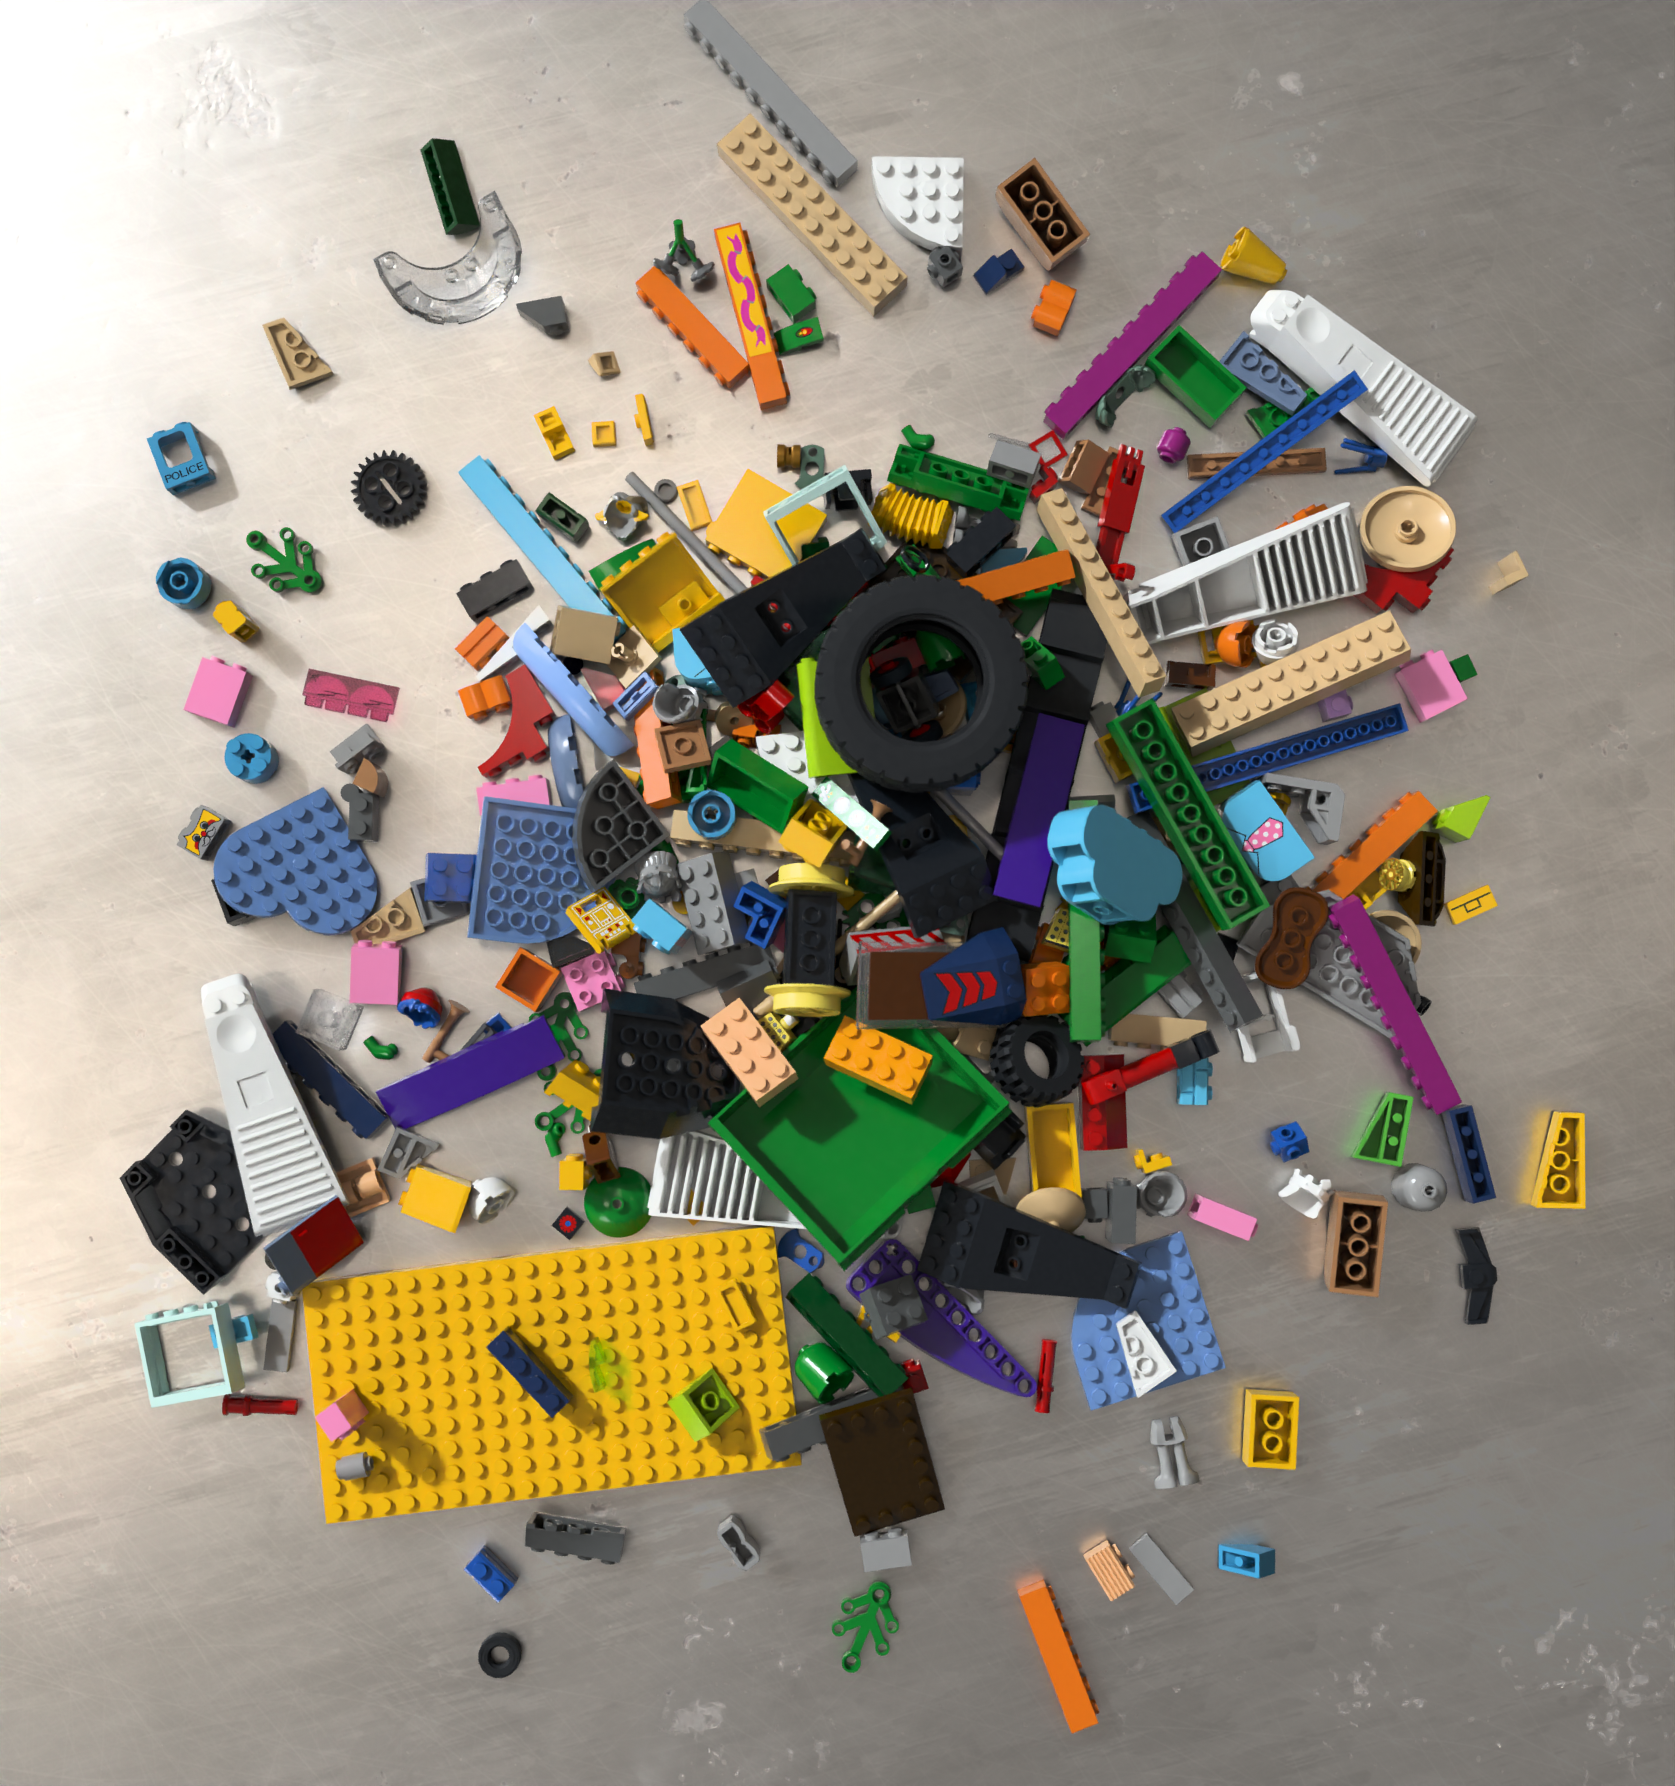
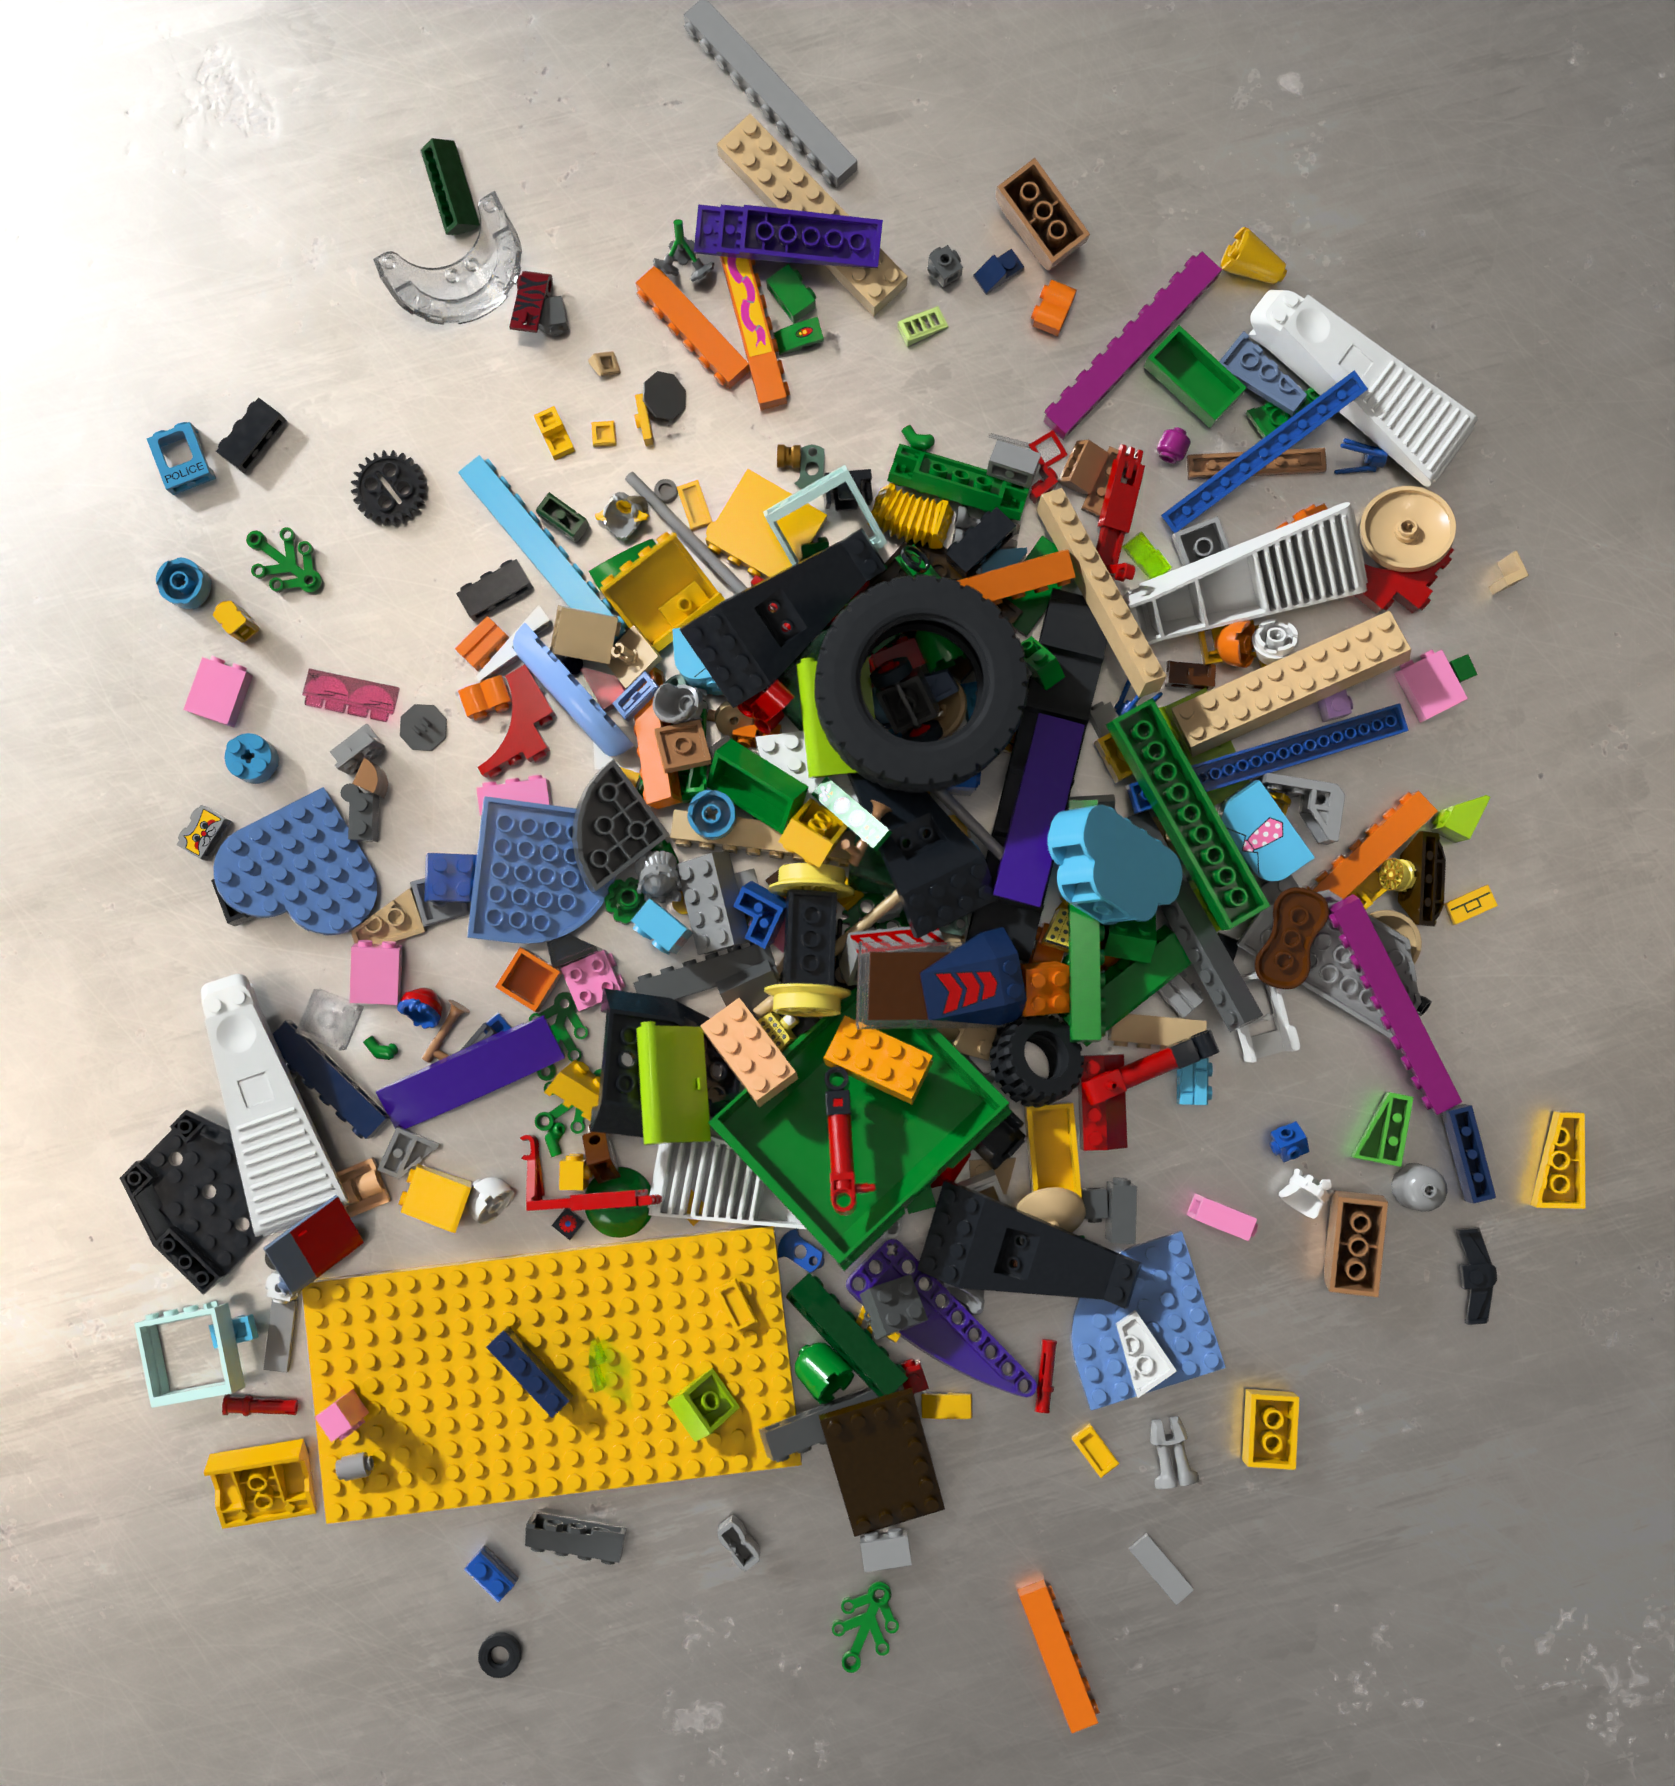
(250, 435): none -> black brick
(262, 1483): none -> yellow piece
(296, 359): tan wing -> none
(423, 727): none -> dark grey piece
(530, 299): none -> dark red door
(565, 761): sand blue brick -> none
(589, 1201): none -> red hinge
(602, 923): yellow container -> none
(631, 949): dark orange brick -> none
(664, 395): none -> dark grey piece
(673, 1084): none -> lime door
(787, 236): none -> dark purple slope
(841, 1144): none -> red piece
(922, 198): white brick -> none
(927, 332): none -> yellowish green slope
(947, 1406): none -> yellow slope
(1095, 1451): none -> yellow tile
(1109, 1570): light nougat brick -> none
(1135, 378): sand green piece -> none
(1146, 557): none -> clear neon green slope
(1155, 1162): yellow bracket -> none
(1161, 1194): light grey hair -> none
(1247, 1559): dark azure slope -> none

